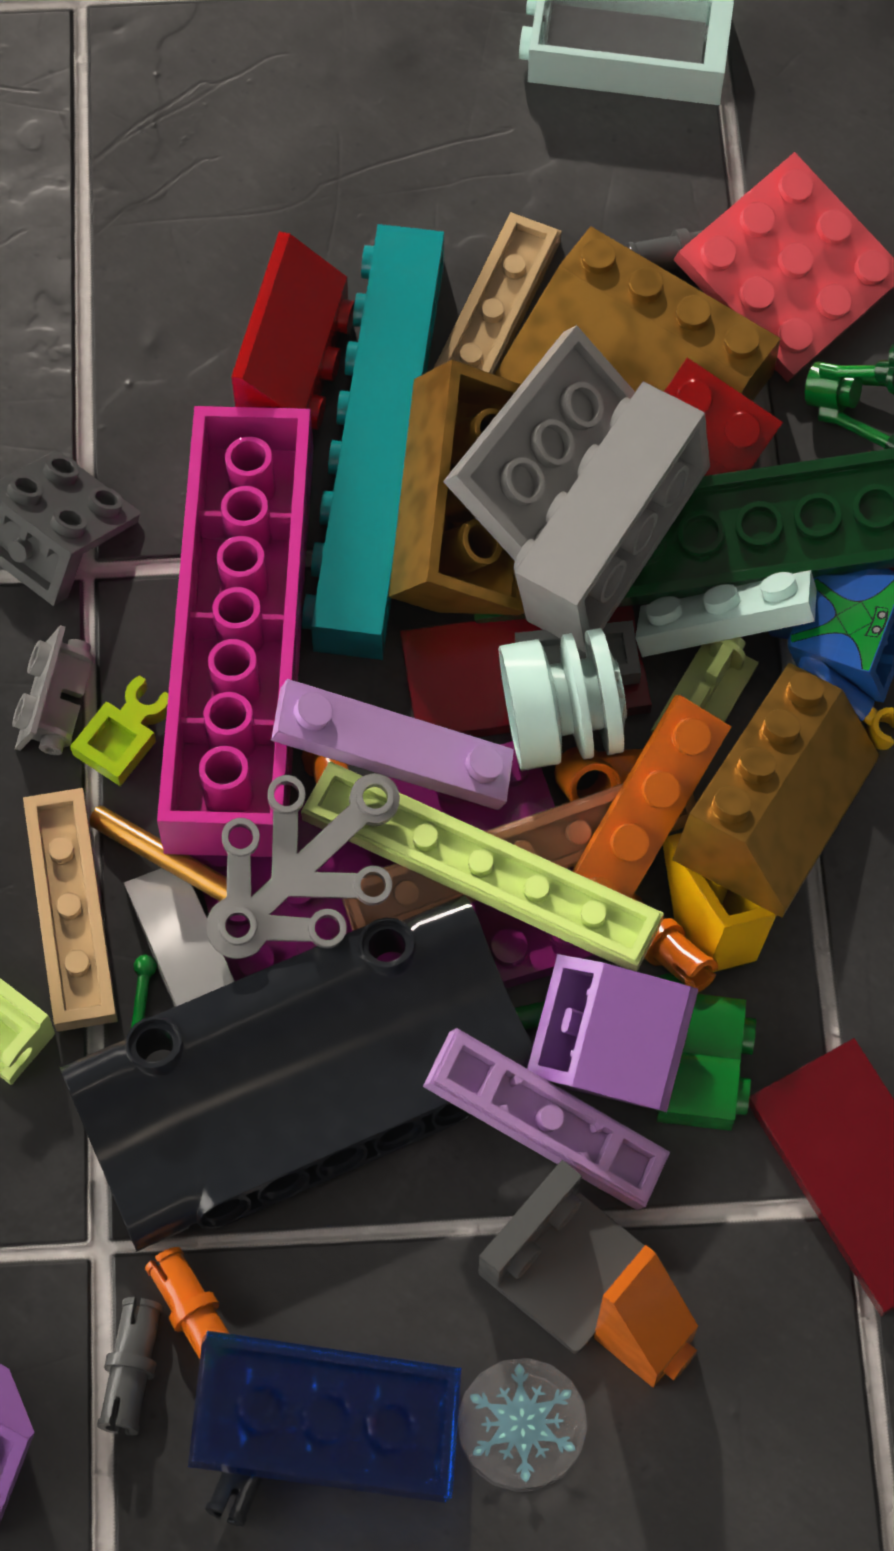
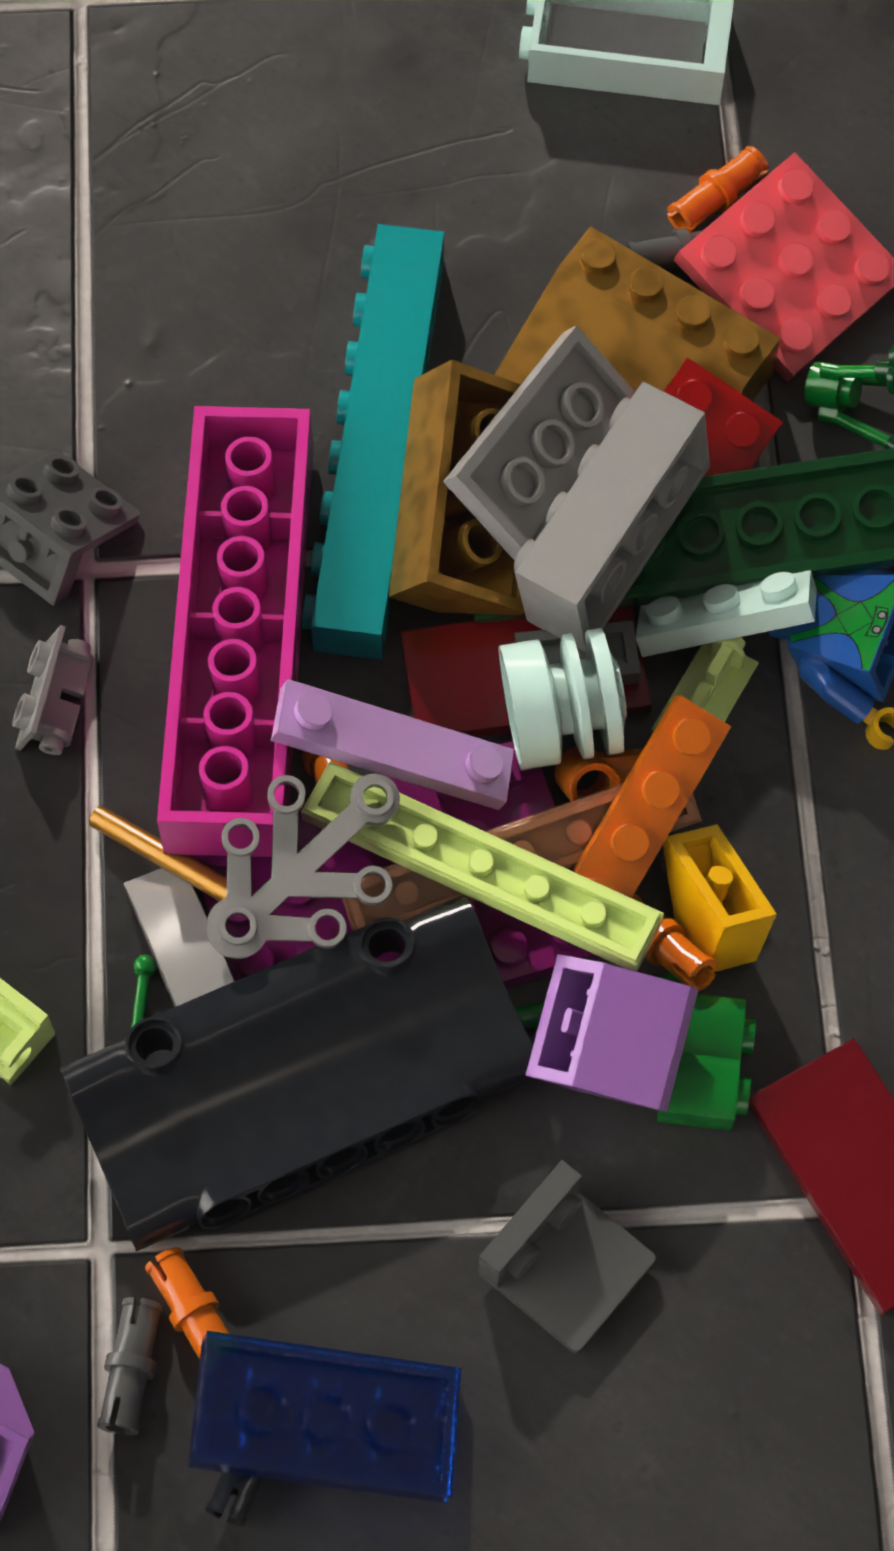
(70, 910): tan plate -> none
(120, 738): lime plate -> none
(293, 332): red slope -> none
(502, 294): tan tile -> none
(522, 1424): clear tile -> none
(546, 1118): lavender plate -> none
(647, 1321): orange slope -> none
(718, 189): none -> orange pin
(779, 792): pearl gold slope -> none

